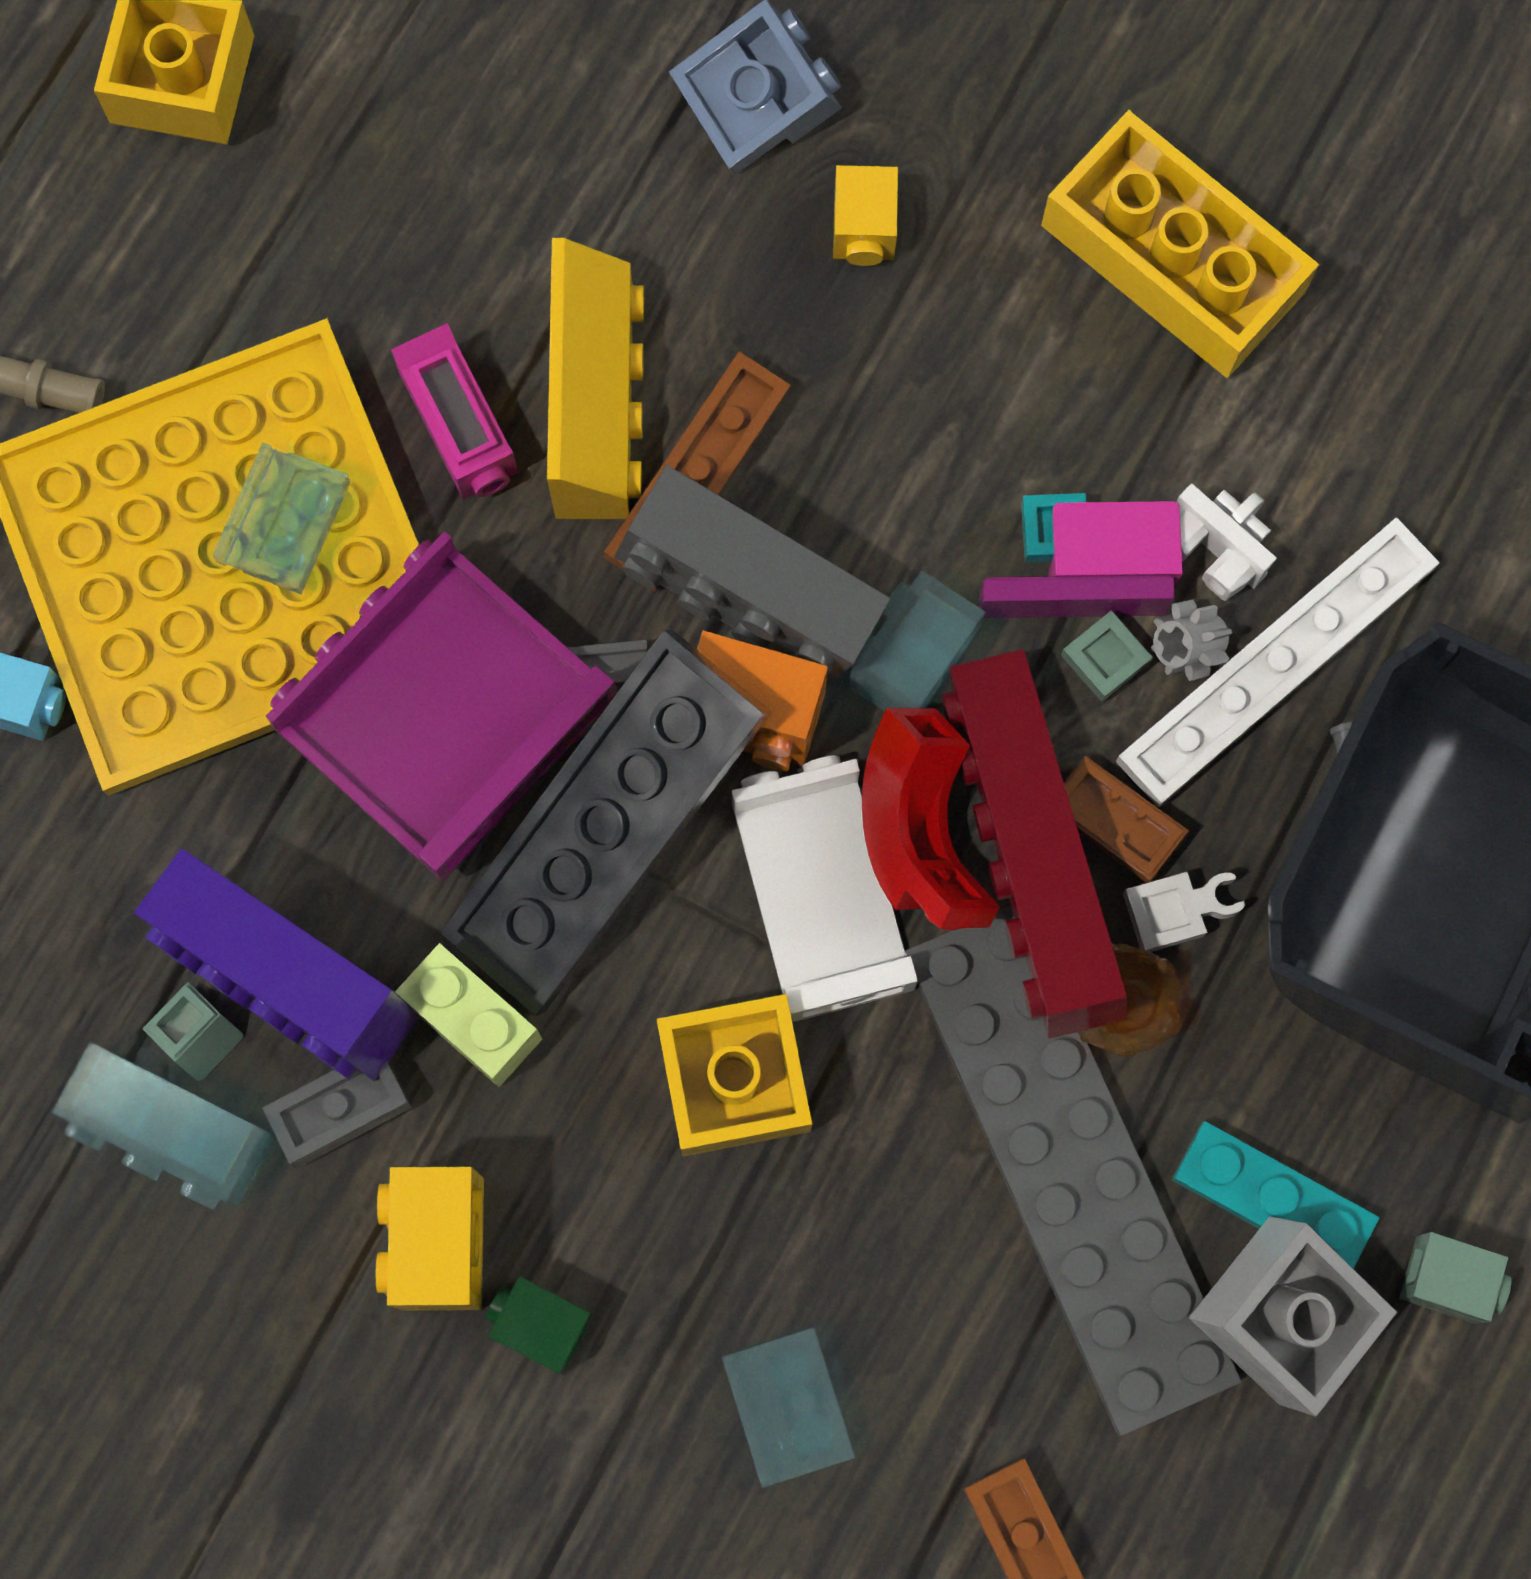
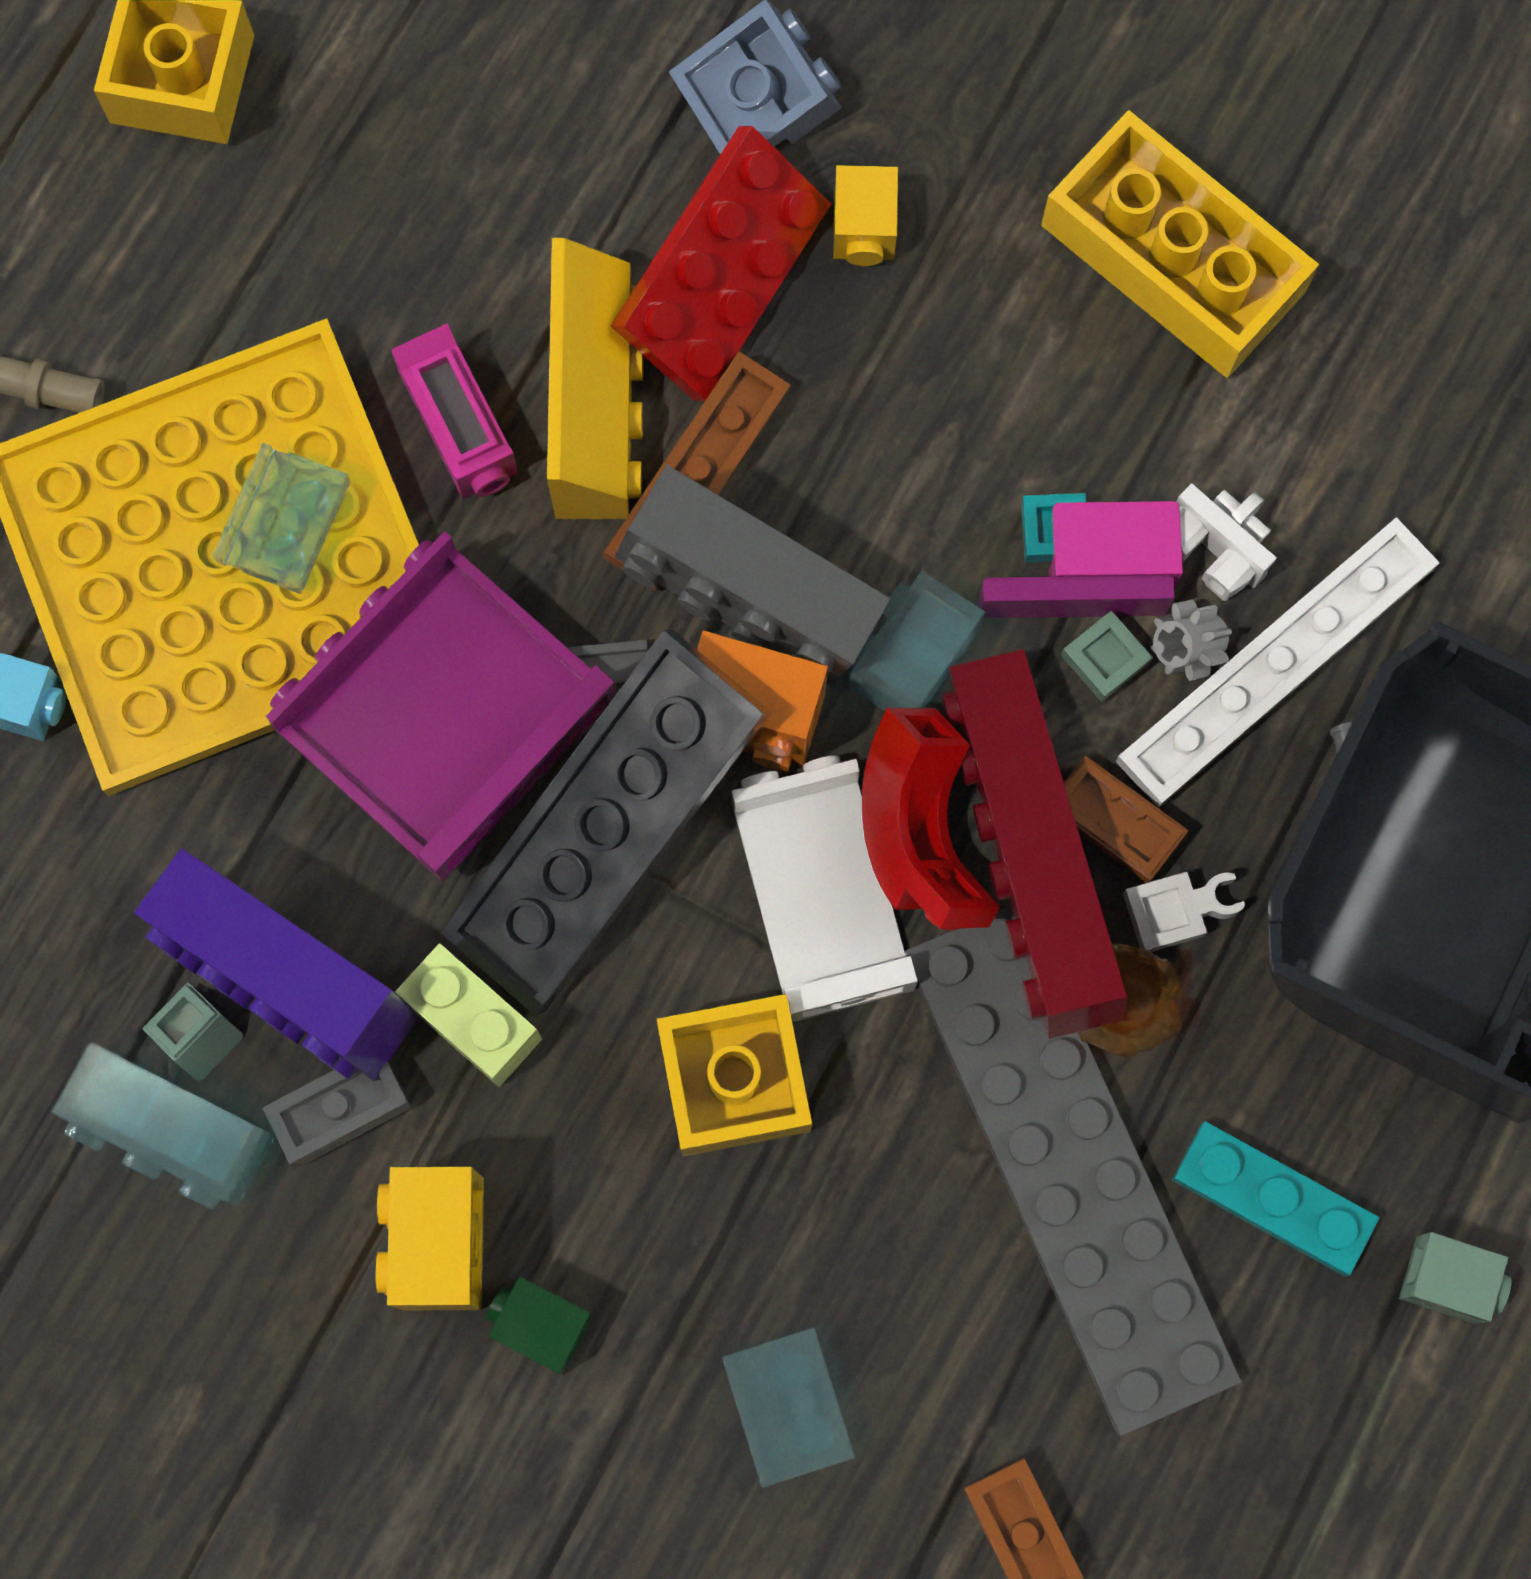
(721, 263): none -> red plate
(1293, 1315): light grey brick -> none

